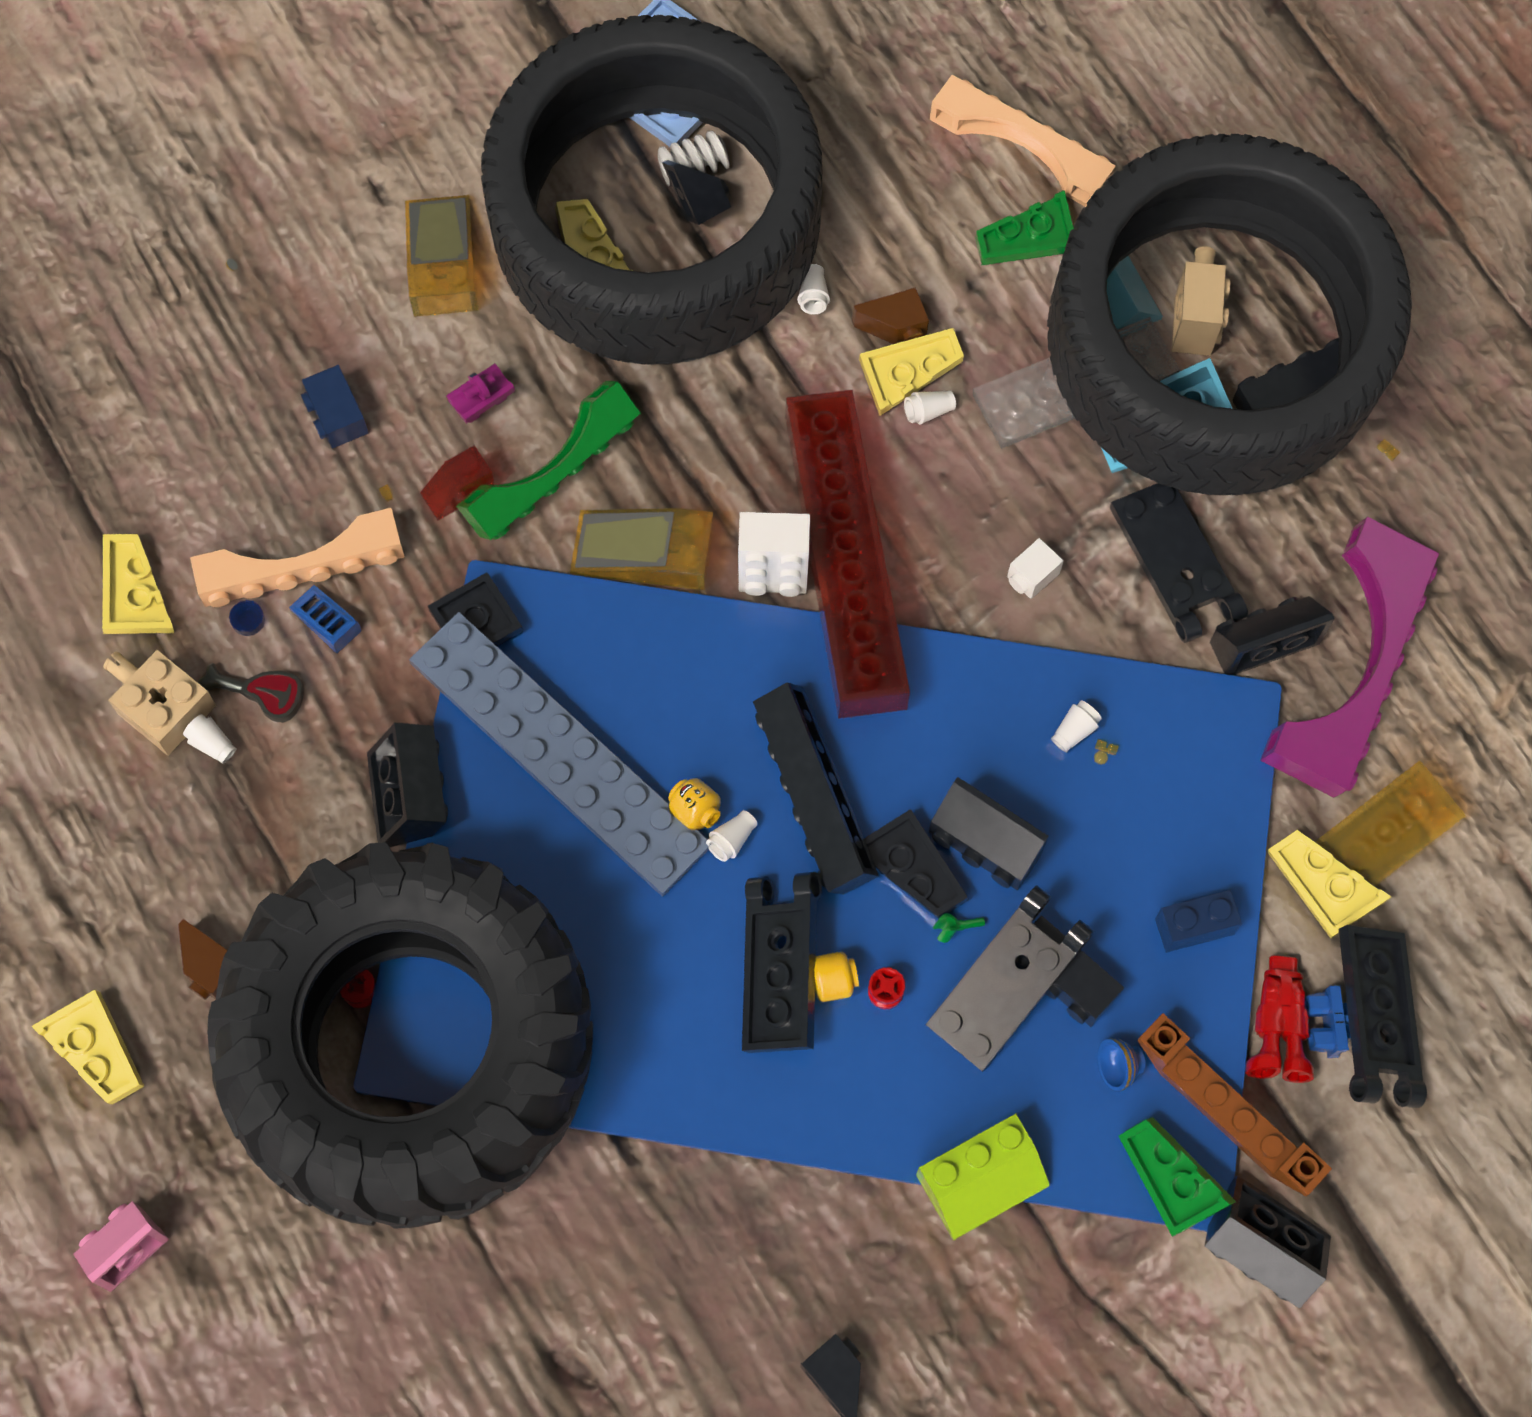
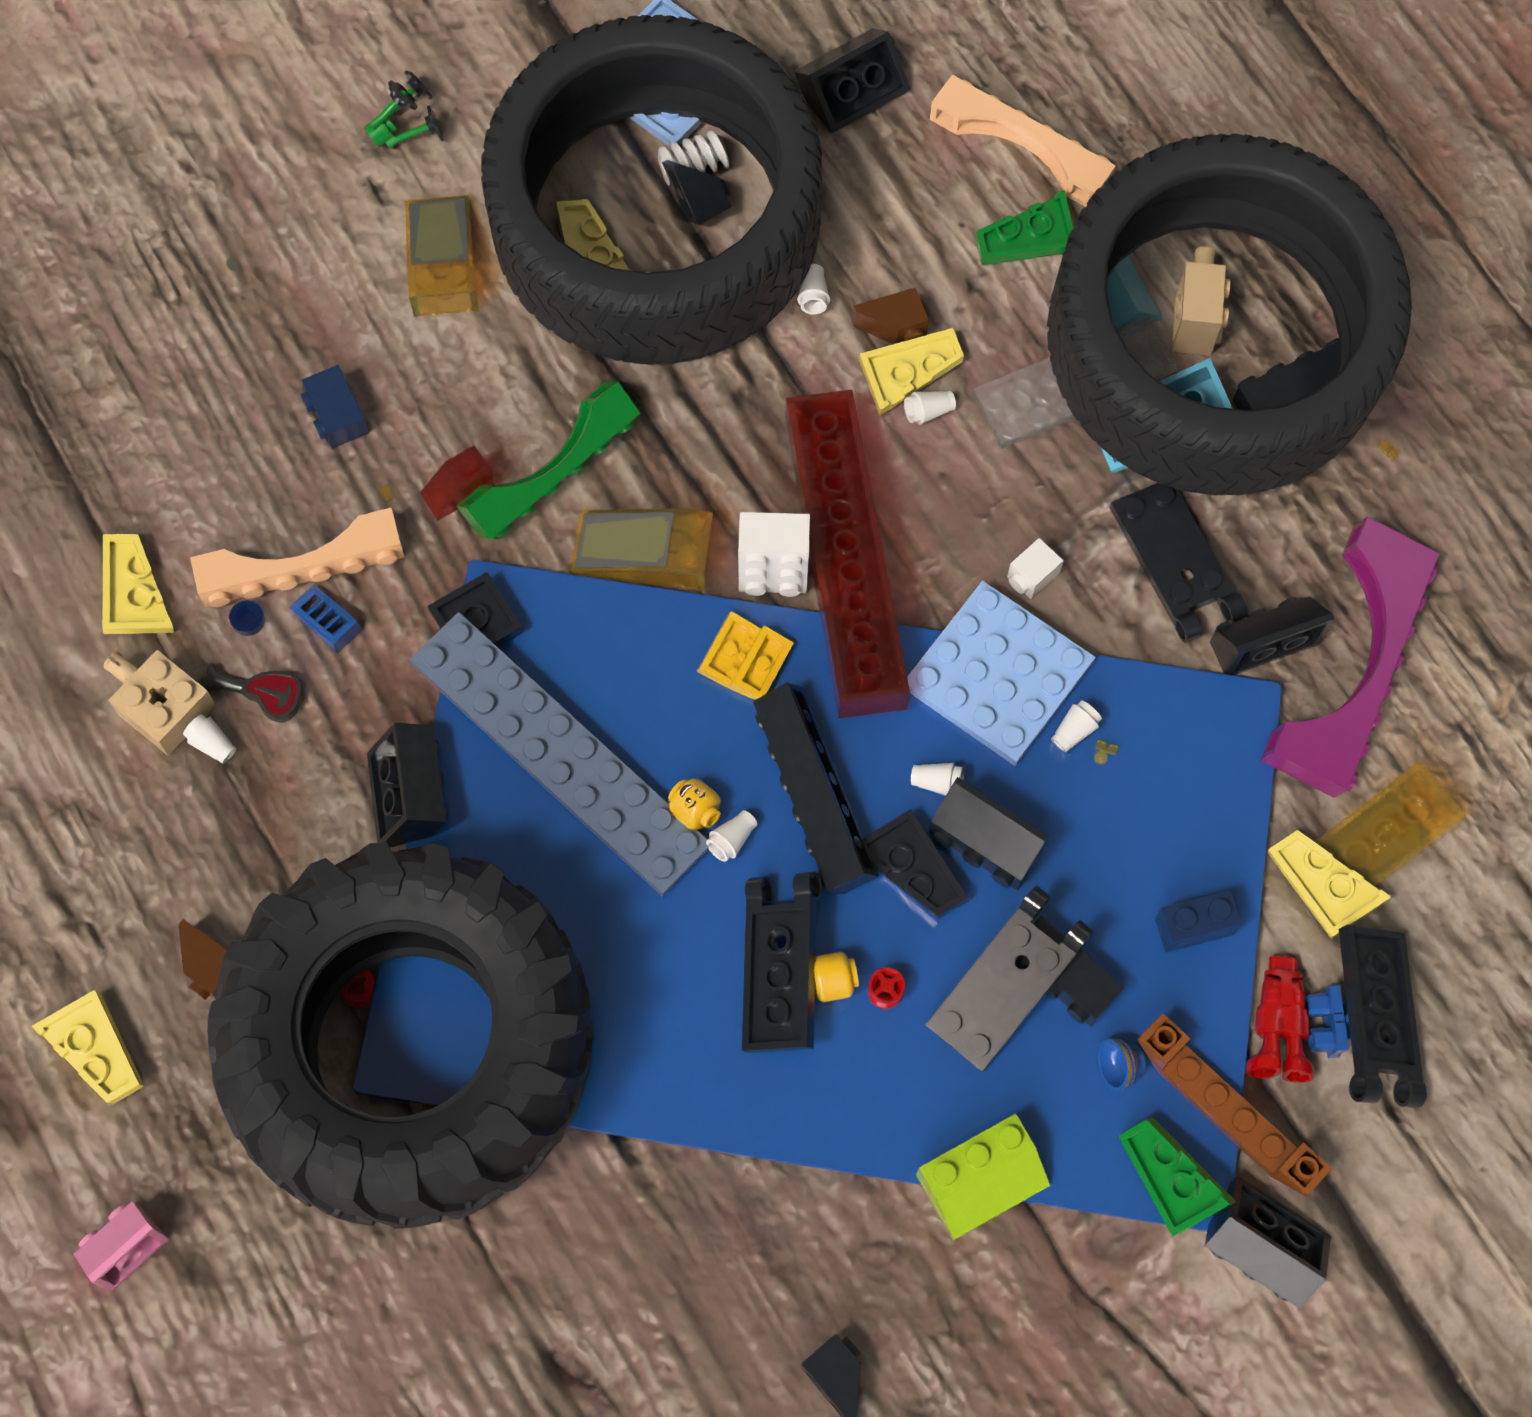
(382, 127): none -> plant
(480, 393): magenta hips -> none
(745, 657): none -> yellow slope
(853, 79): none -> black slope
(936, 777): none -> white cone
(950, 925): green hand -> none
(998, 672): none -> light blue plate

